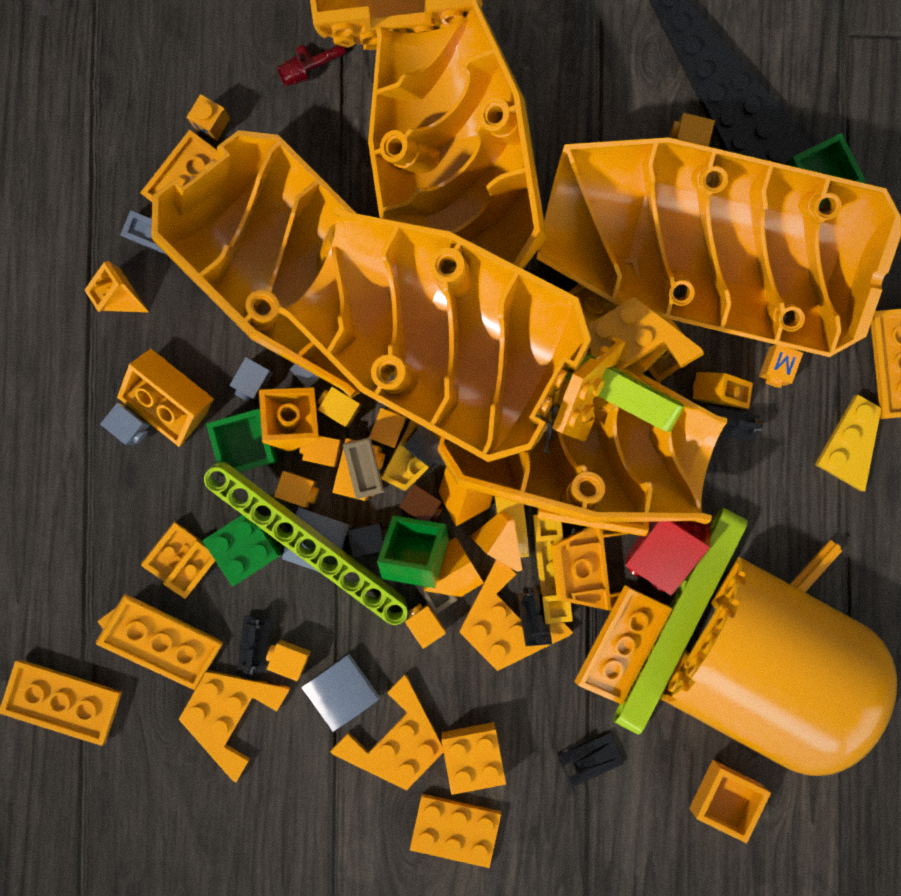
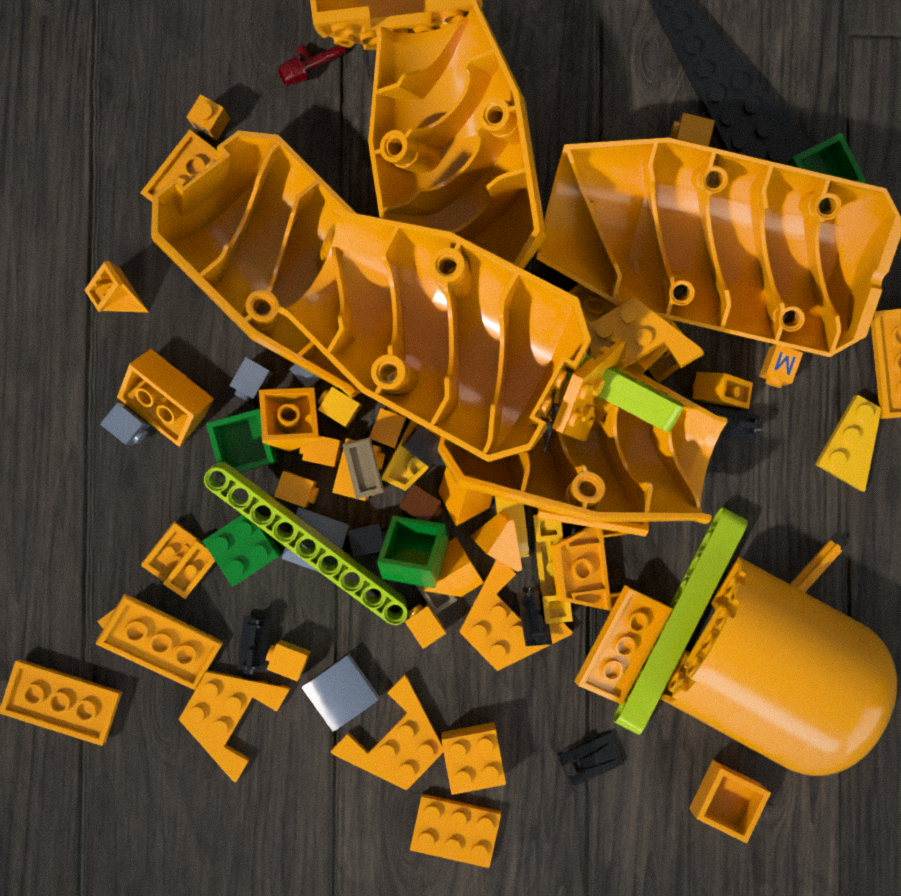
(138, 229): sand blue plate -> none
(668, 552): slope -> none

